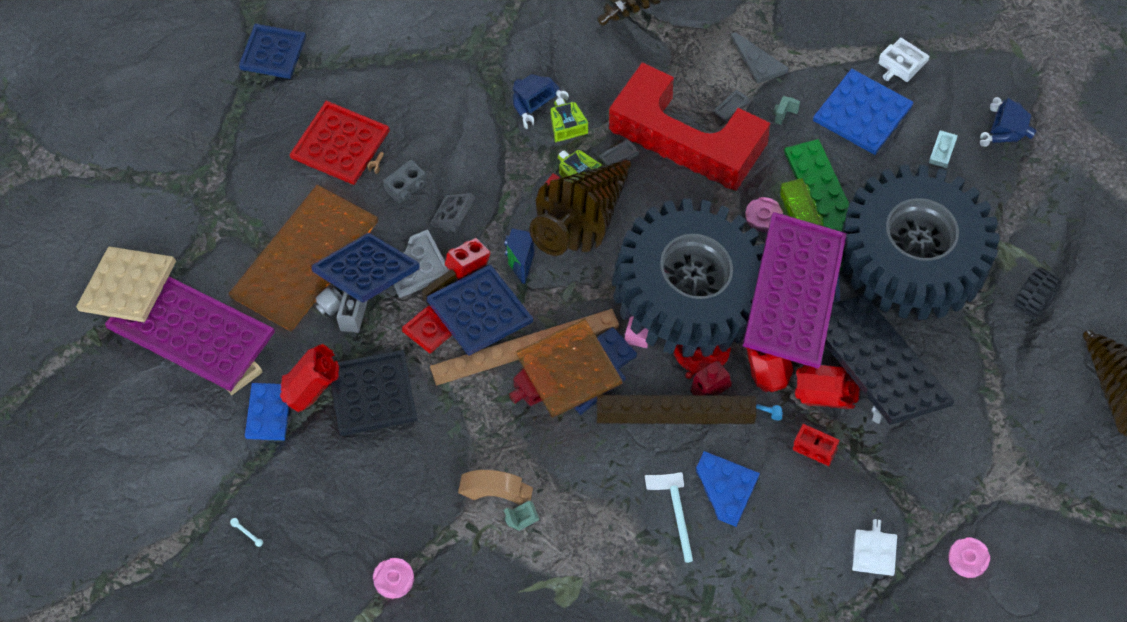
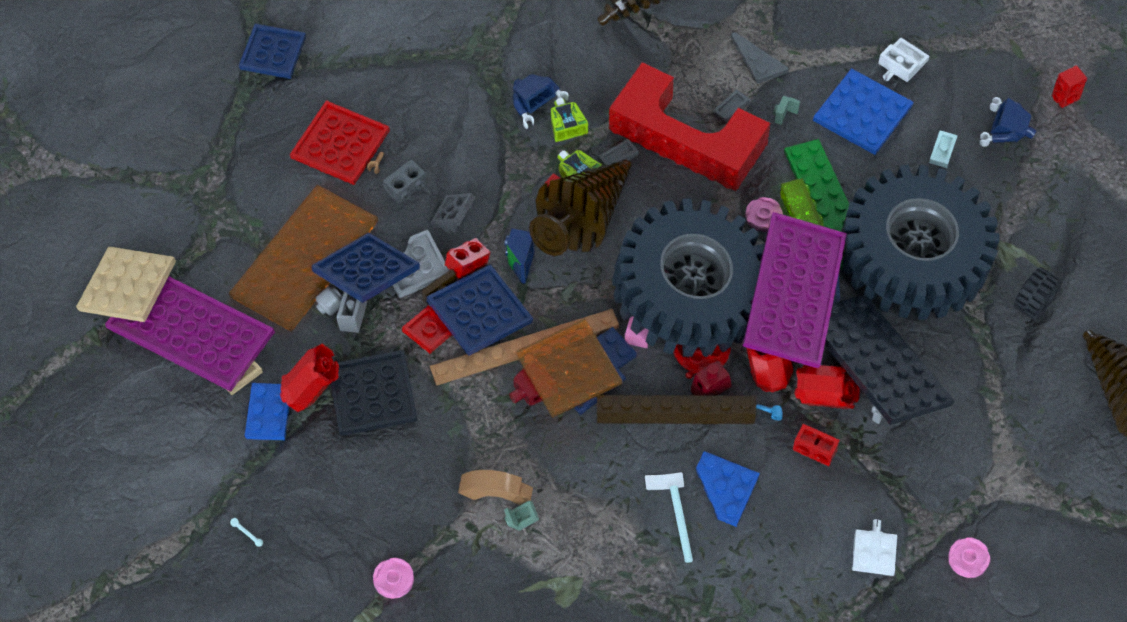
(1069, 86): none -> red brick

